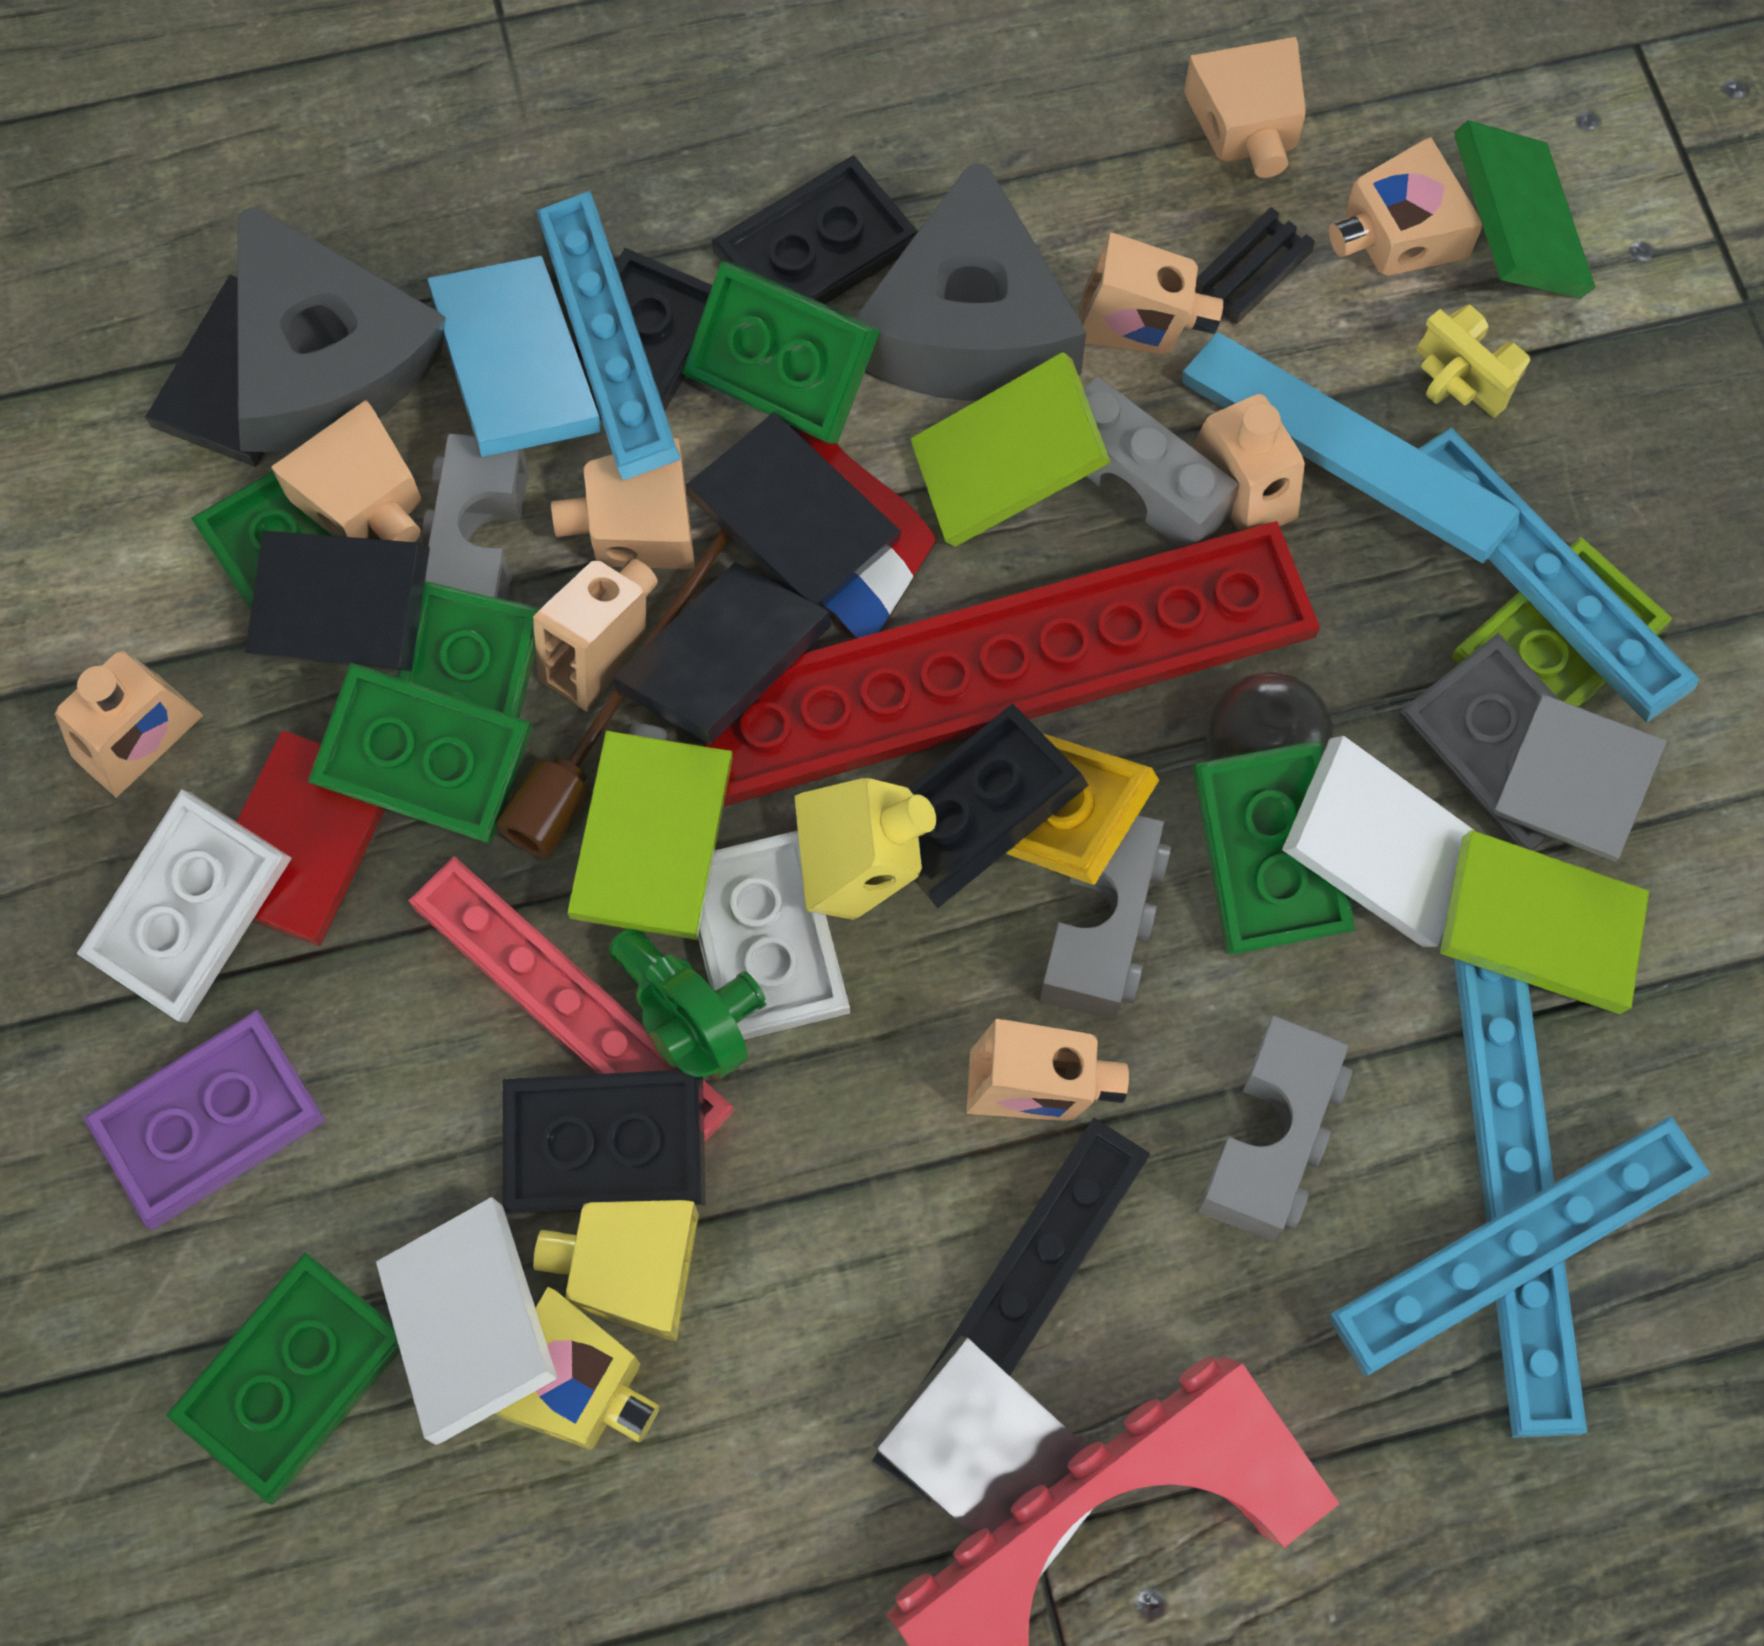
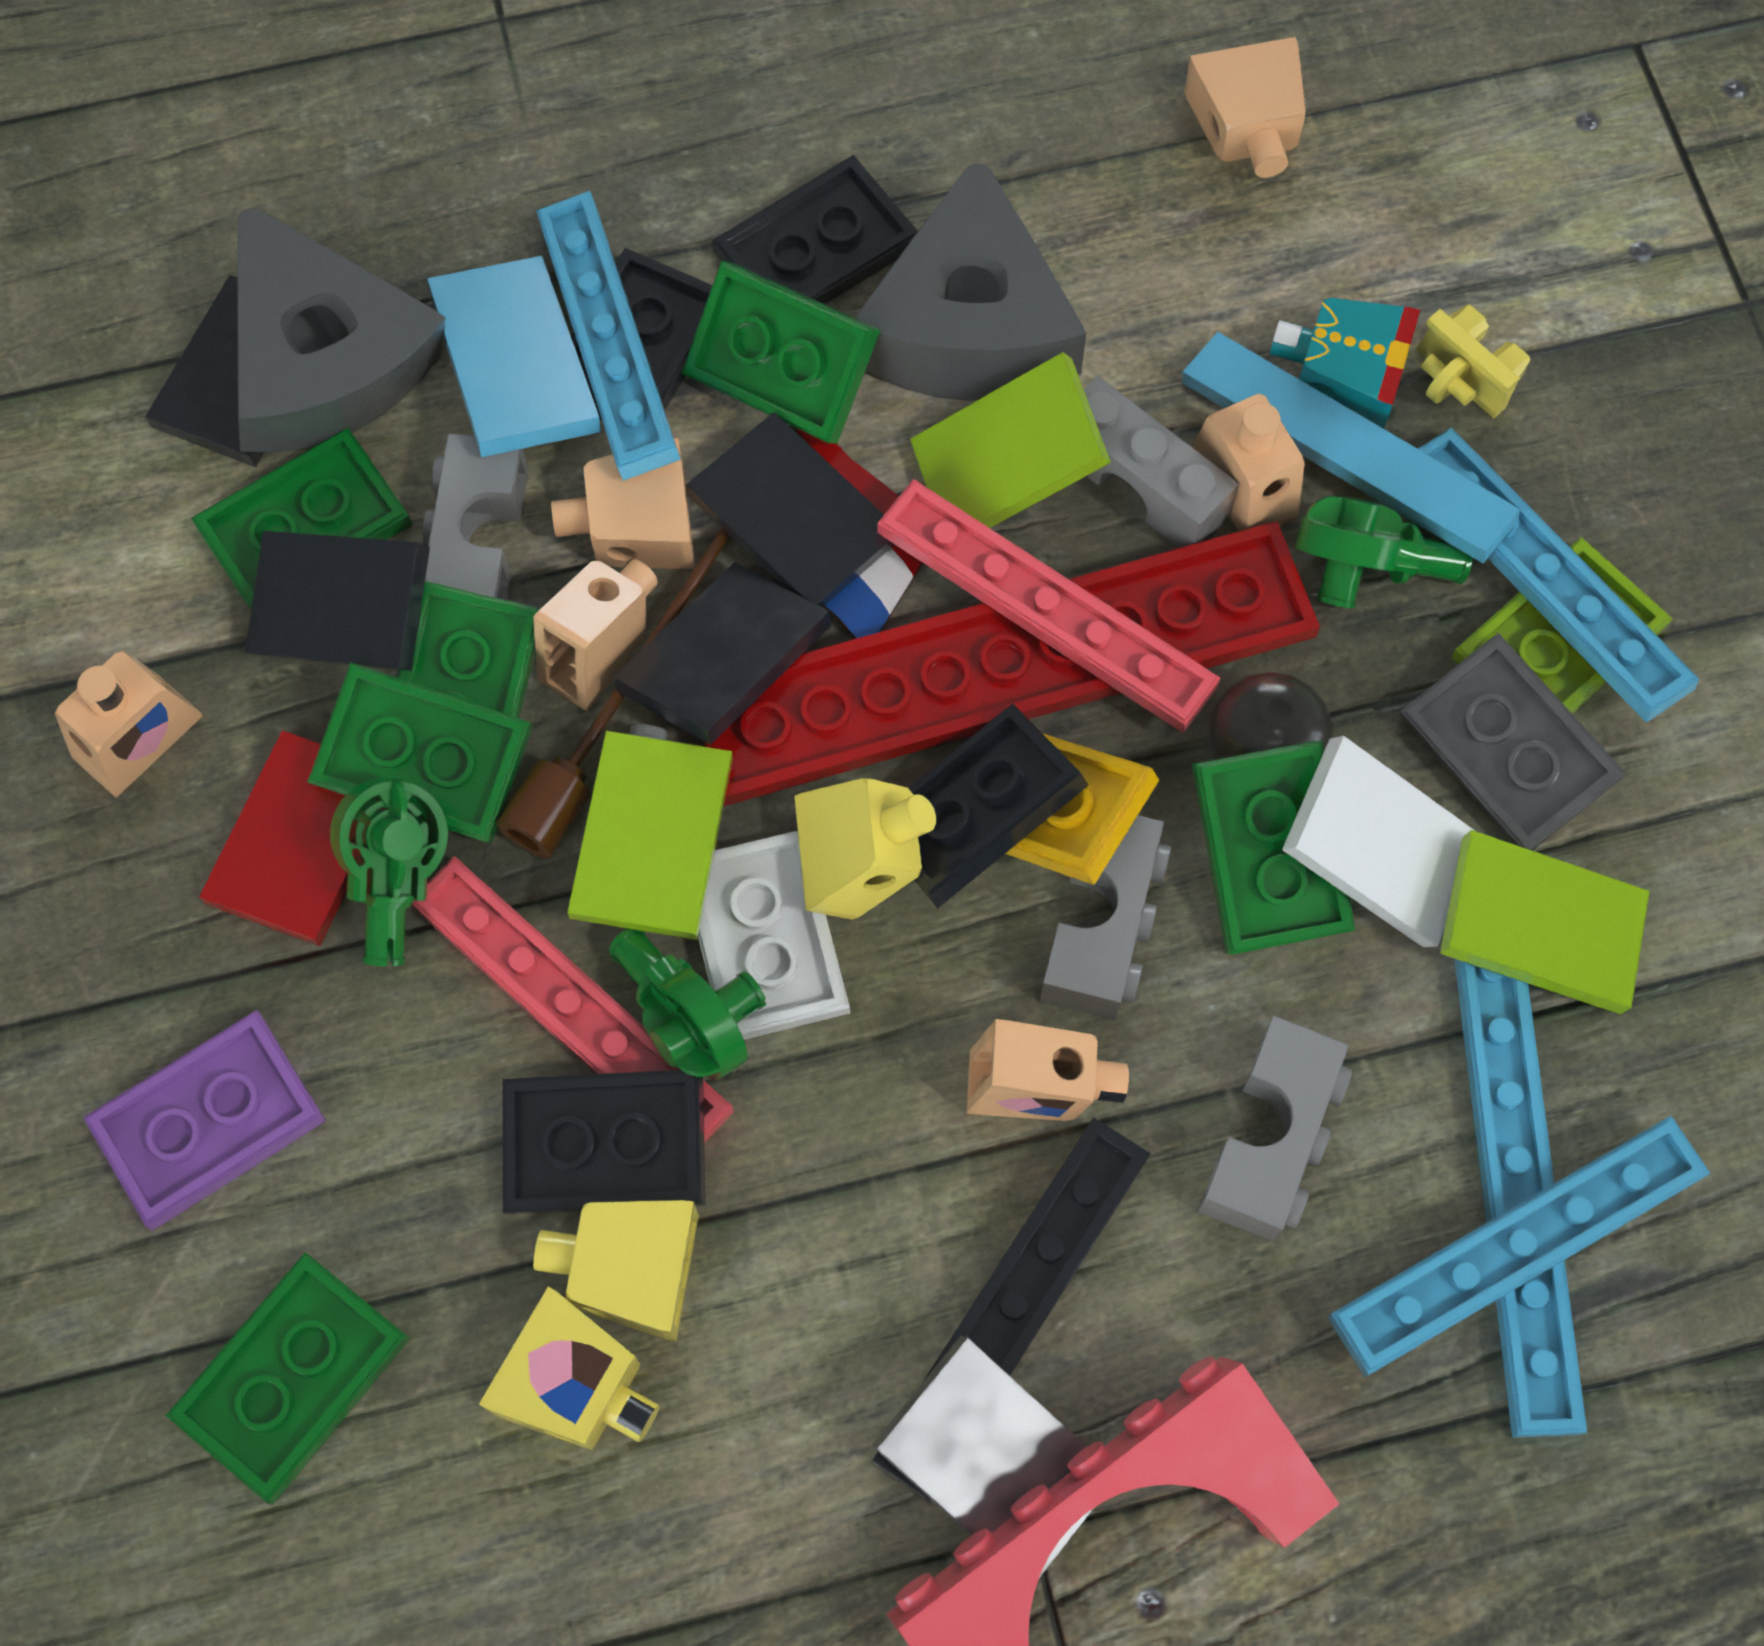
(184, 906): white tile -> none
(353, 480): light nougat torso -> none
(397, 859): none -> green pin
(465, 1321): white tile -> none
(1048, 605): none -> coral tile
(1143, 298): light nougat torso -> none
(1281, 235): black tile -> none
(1352, 353): none -> teal torso
(1372, 536): none -> green pin
(1408, 214): light nougat torso -> none
(1523, 210): green tile -> none
(1580, 777): light grey tile -> none

